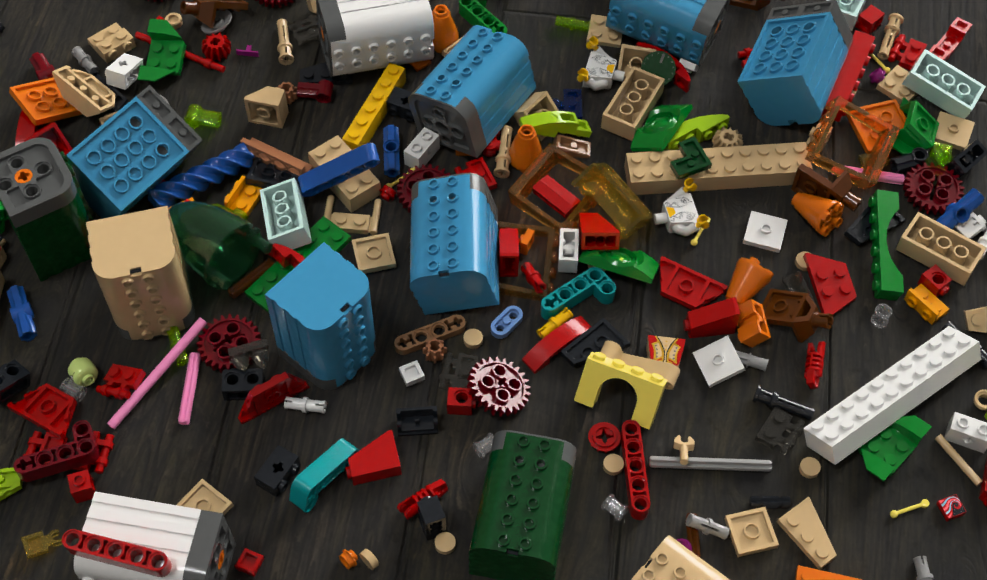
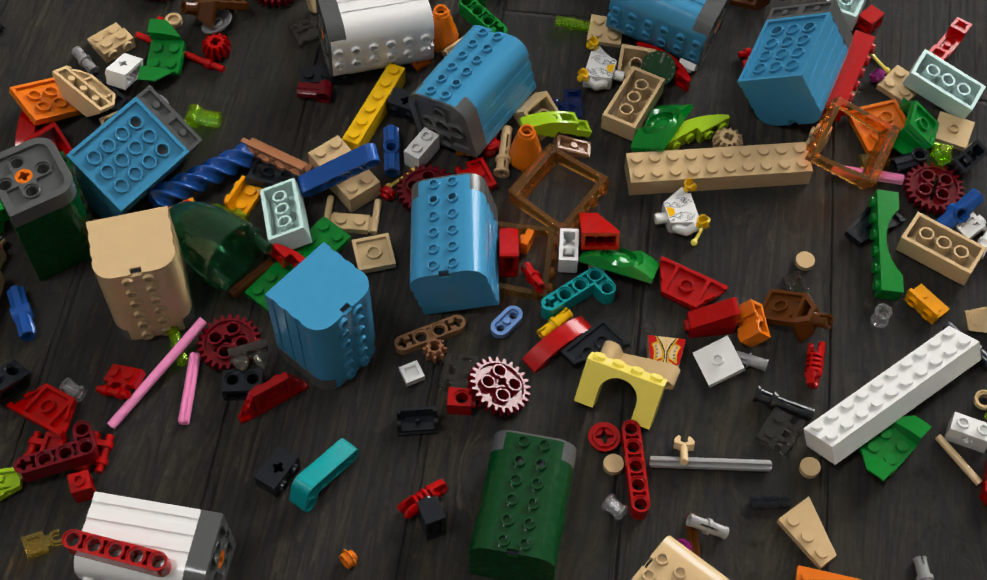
(41, 66): dark red piece -> none
(82, 371): yellowish green head -> none
(206, 498): tan plate -> none
(247, 52): magenta piece -> none
(249, 562): red tile -> none
(267, 107): tan slope -> none
(284, 47): tan pin -> none
(290, 90): nougat gear -> none
(305, 404): white pin -> none
(369, 559): tan tile -> none
(375, 461): red slope -> none
(445, 543): tan tile -> none
(473, 338): tan tile -> none
(483, 446): clear bush -> none
(555, 196): red piece -> none
(614, 197): clear yellow windscreen -> none
(694, 159): dark green plate -> none
(748, 279): orange cone -> none
(751, 531): tan plate -> none
(765, 231): white plate -> none
(812, 183): reddish brown plate -> none
(819, 212): orange cone -> none
(830, 283): red wing -> none
(891, 30): tan pin -> none
(912, 51): red plate -> none
(924, 504): light yellow hinge -> none
(935, 281): red brick -> none
(951, 507): tile -> none

